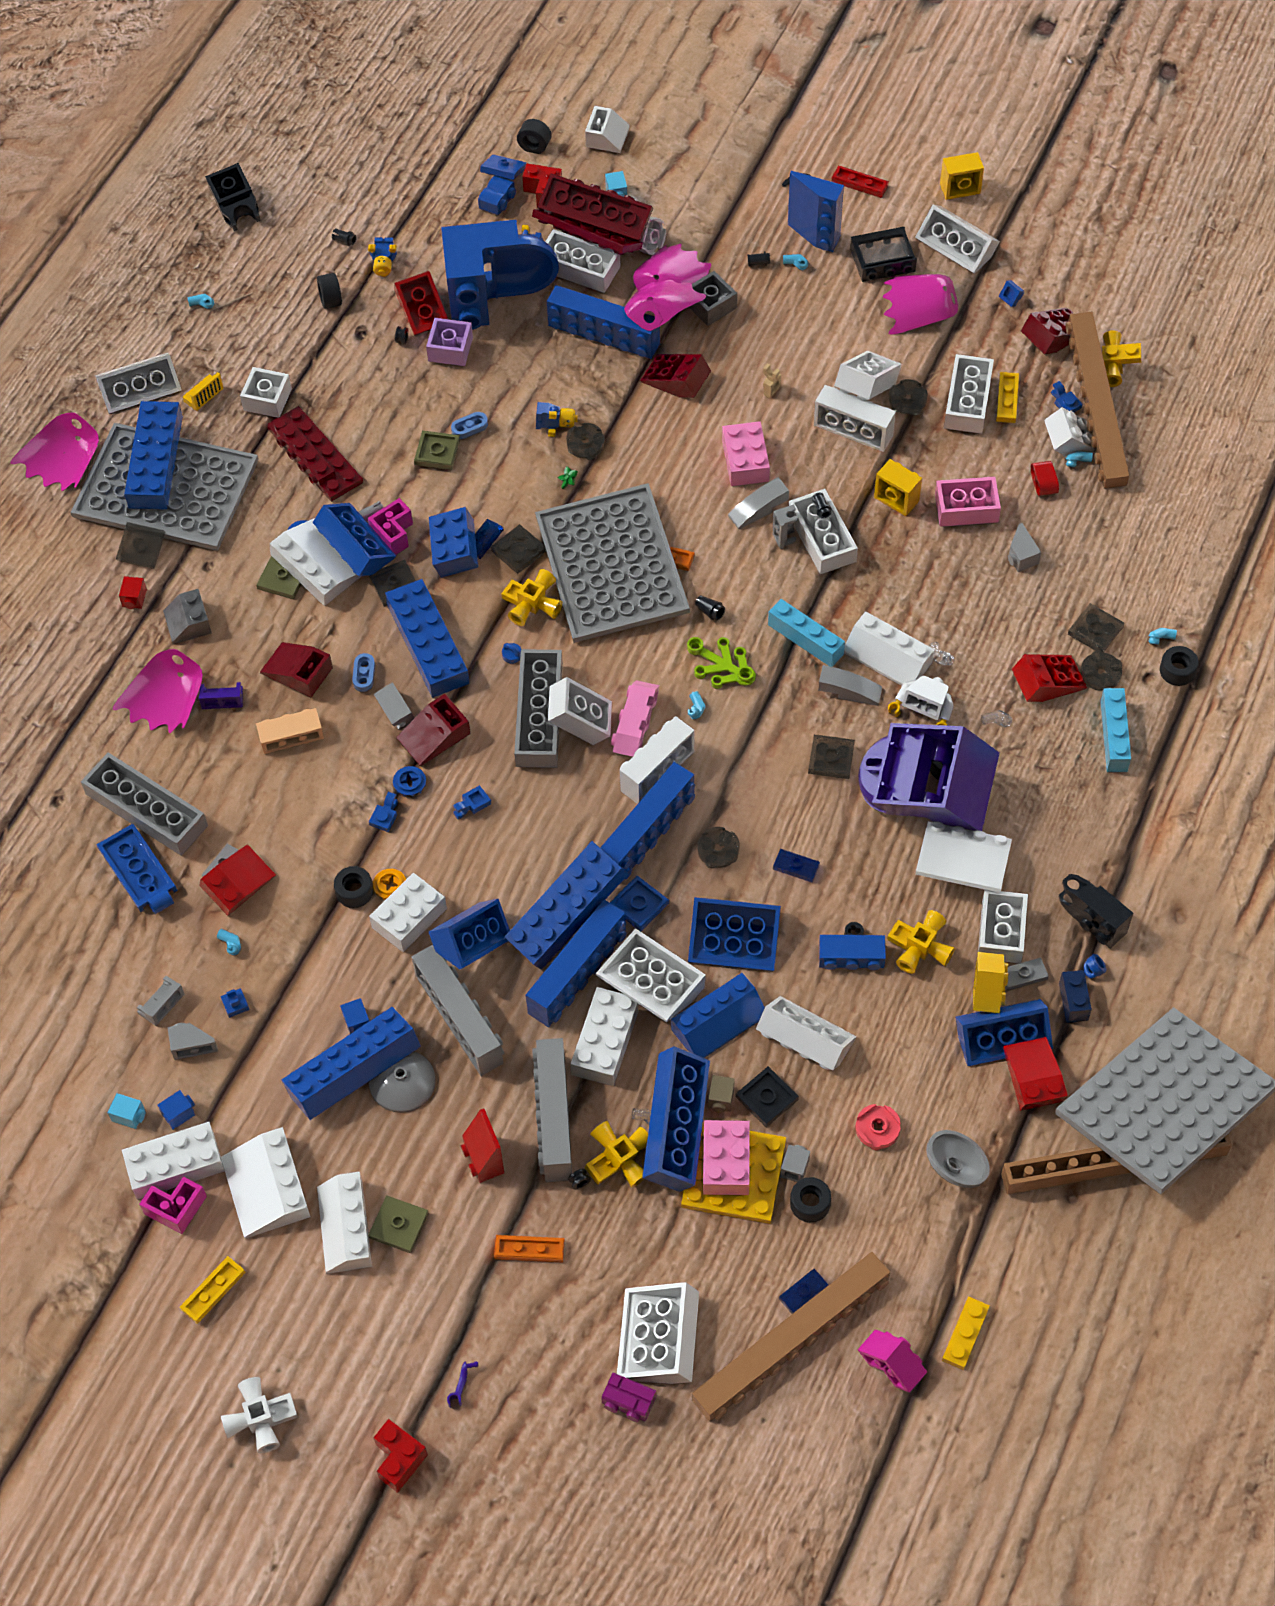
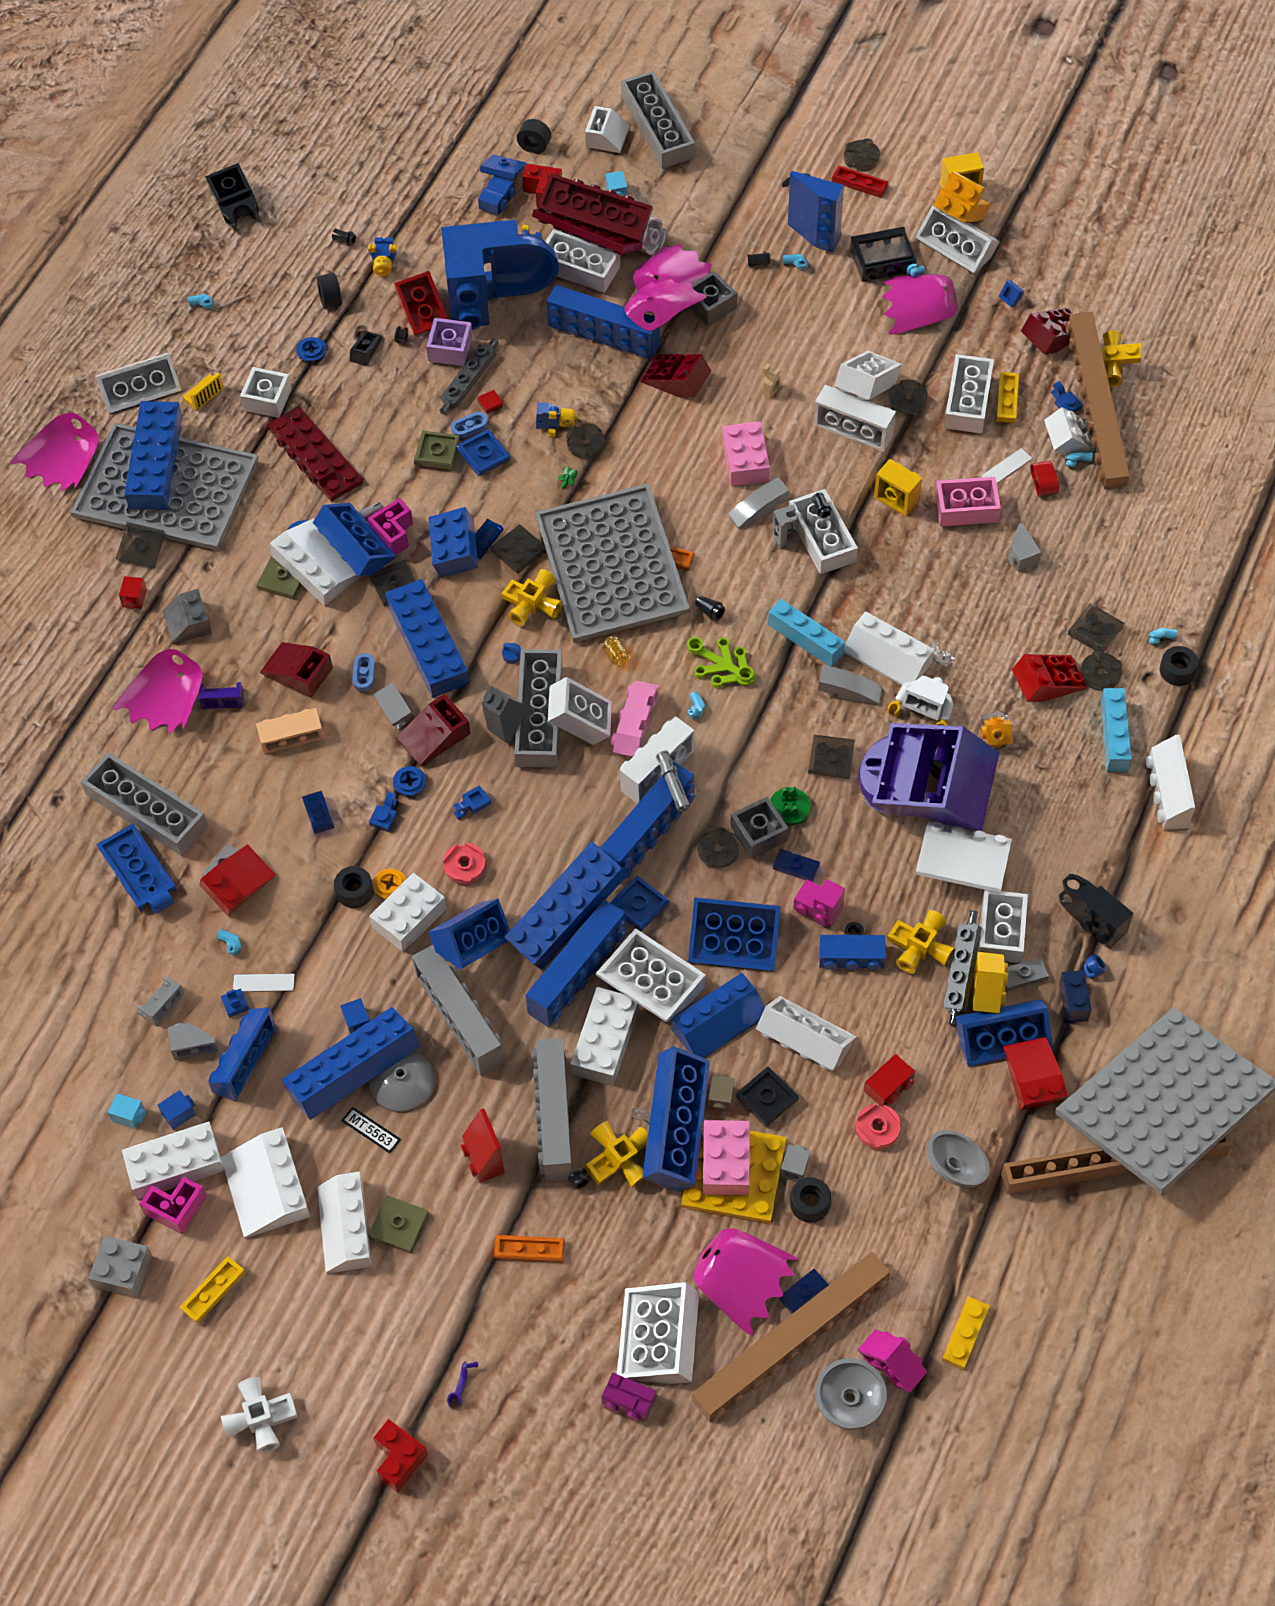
(120, 1267): none -> light grey brick
(243, 1053): none -> blue slope
(264, 982): none -> white sticker
(304, 347): none -> blue gear
(318, 812): none -> clear blue plate
(364, 348): none -> black slope
(371, 1130): none -> sticker
(467, 874): none -> coral plate
(468, 376): none -> dark grey plate
(483, 452): none -> blue plate
(490, 401): none -> red tile
(502, 713): none -> dark grey slope
(616, 651): none -> clear yellow brick
(658, 119): none -> light grey brick
(669, 772): none -> light grey pin
(741, 1275): none -> dark pink piece
(759, 827): none -> flat silver brick
(788, 797): none -> green plate
(820, 902): none -> dark pink brick
(854, 1379): none -> light grey dish
(866, 147): none -> clear smoke plate
(889, 1081): none -> red brick
(915, 270): none -> medium azure arm
(962, 199): none -> light orange brick
(962, 967): none -> plate
(997, 732): none -> light orange brick
(1008, 465): none -> white sticker
(1171, 784): none -> white slope

